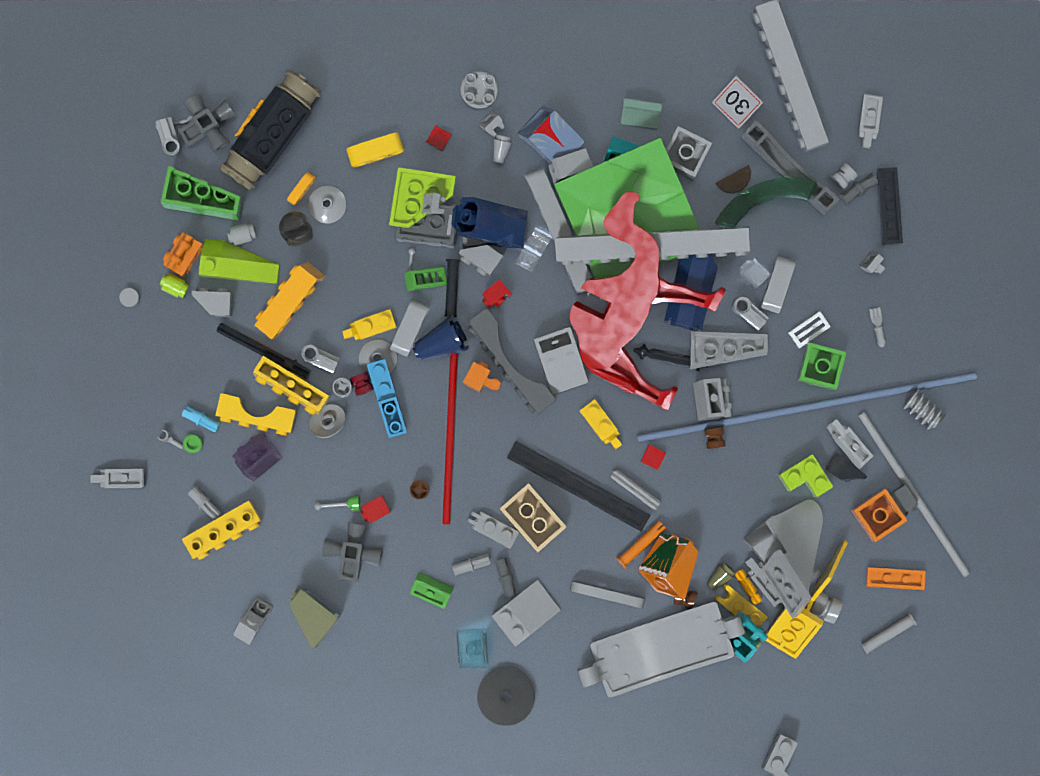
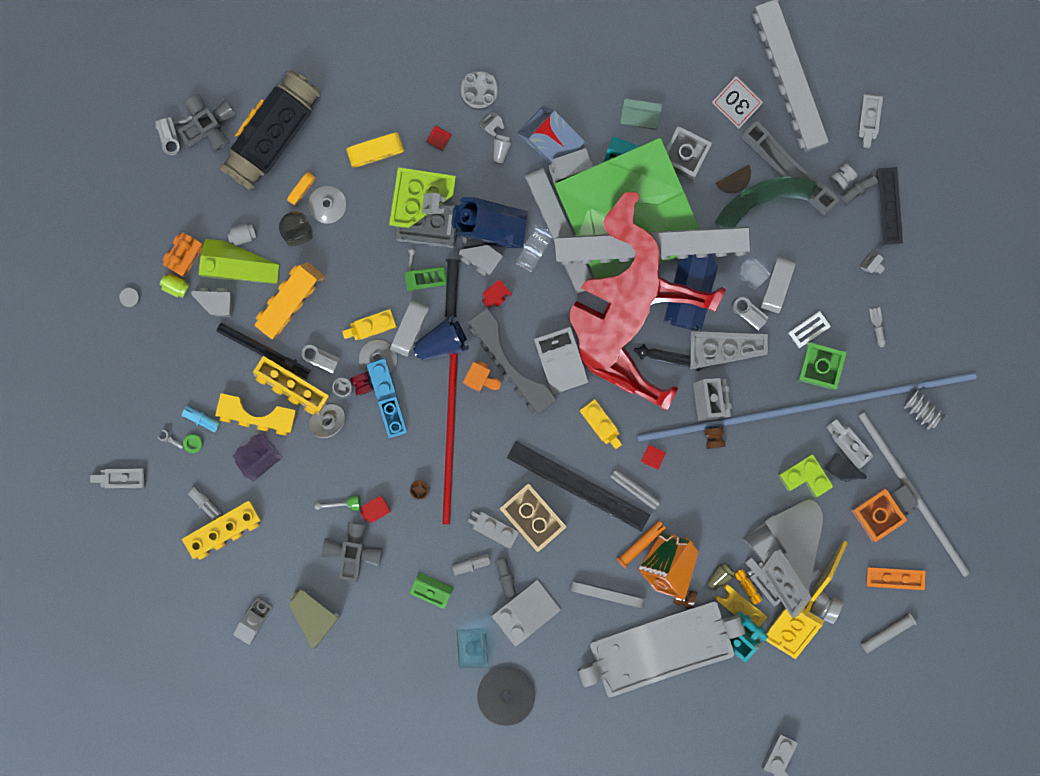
(198, 196): bright green wedge -> none

